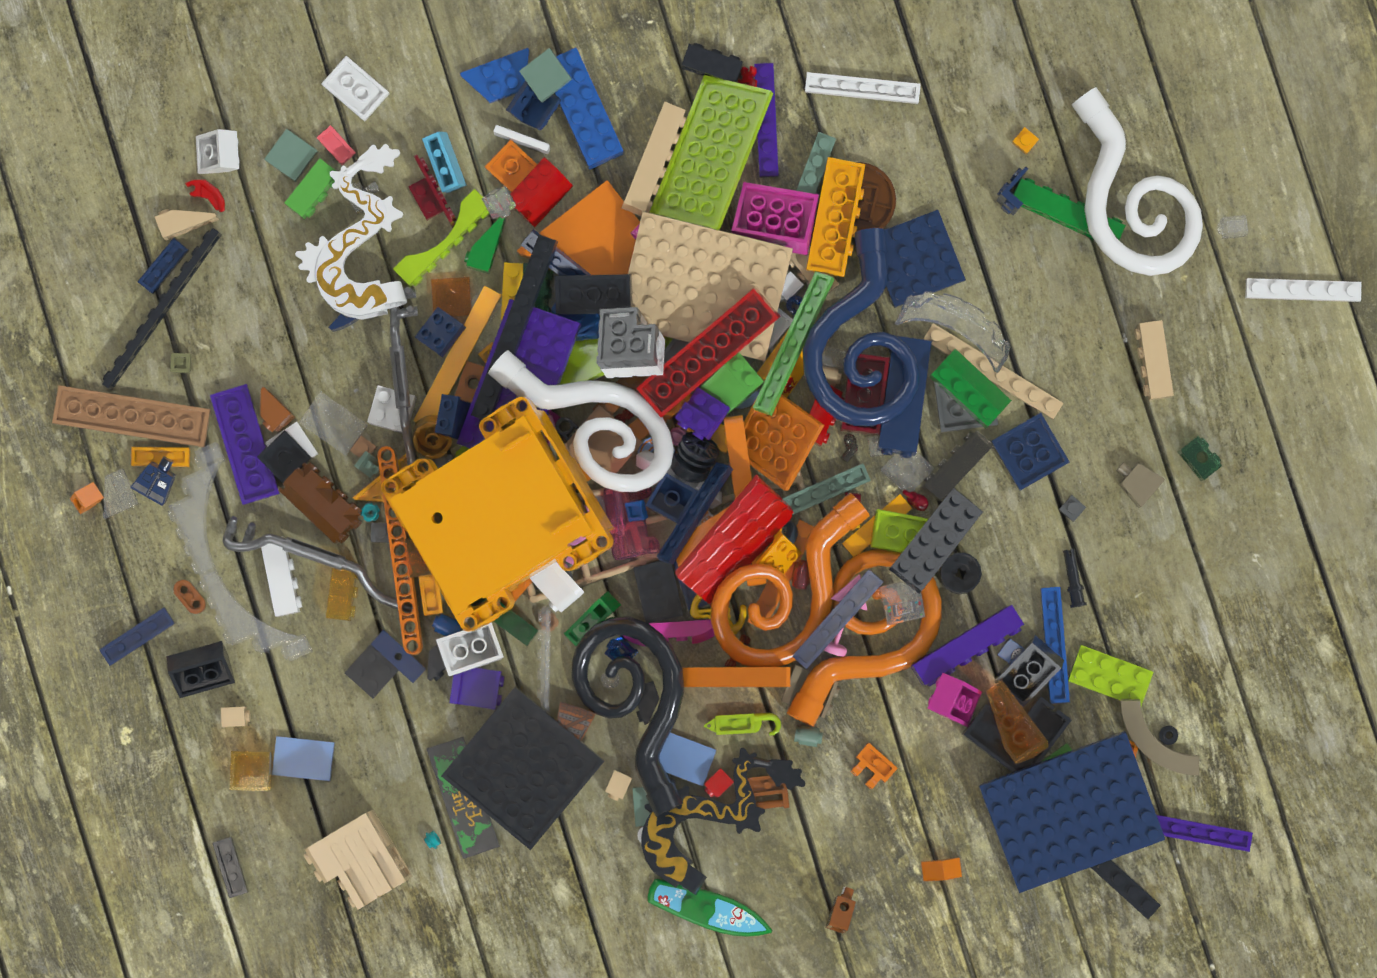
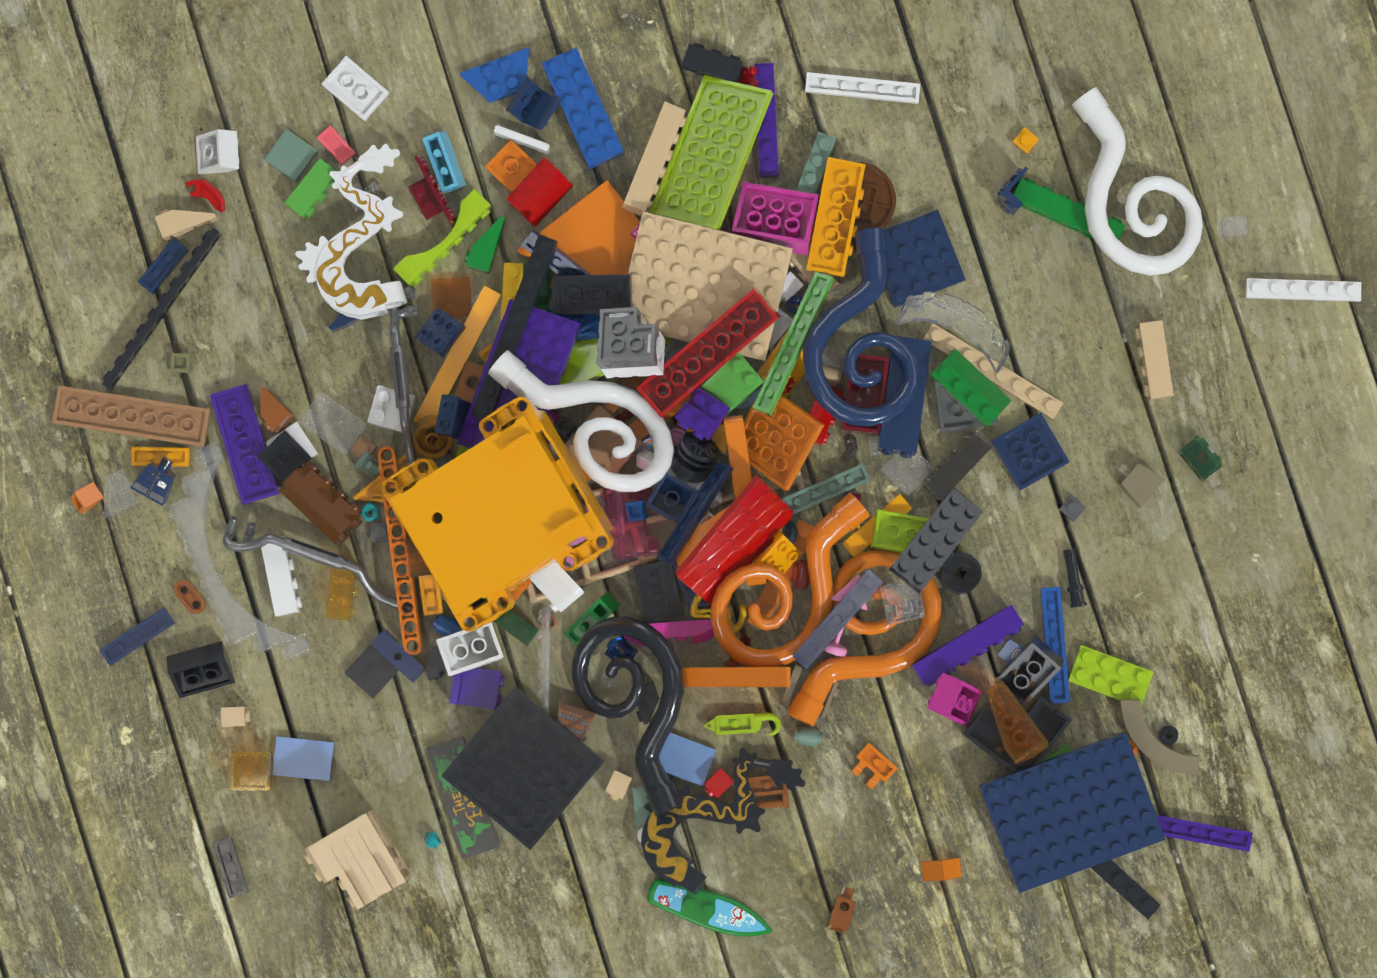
(499, 202): clear brick -> none
(545, 75): sand green tile -> none
(916, 500): dark red piece -> none

